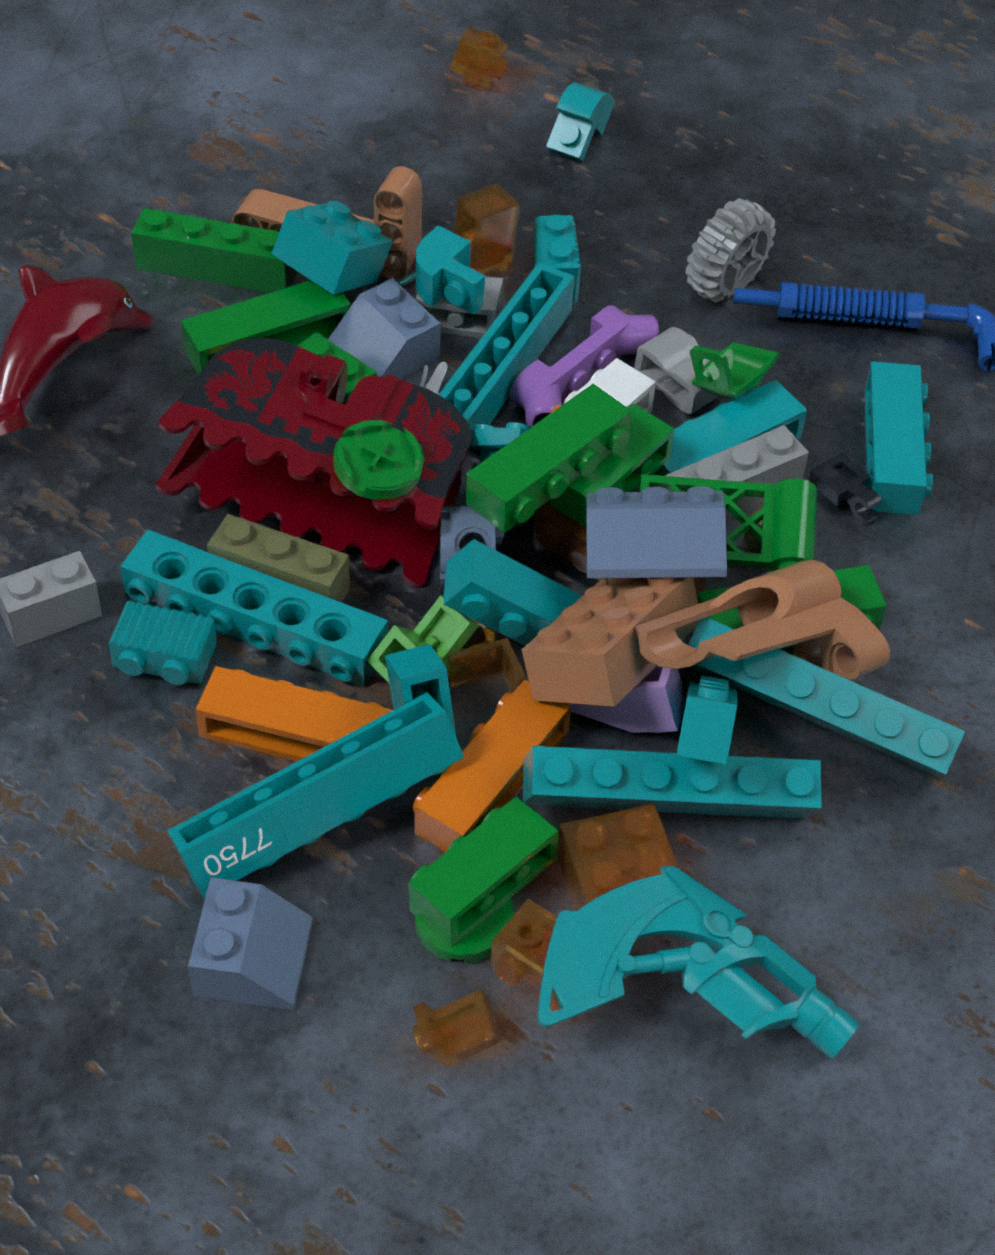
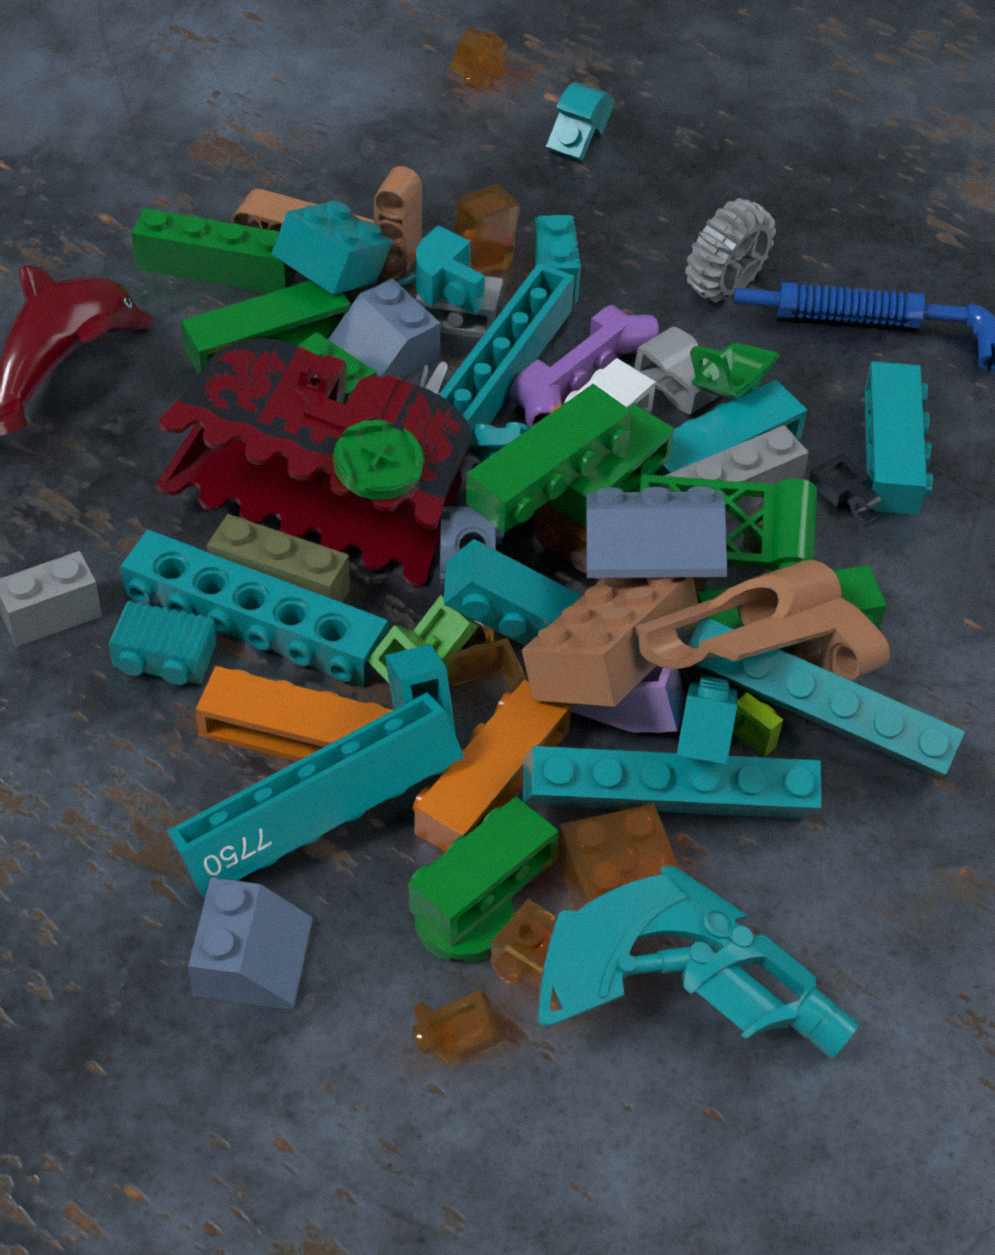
(757, 724): none -> lime plate

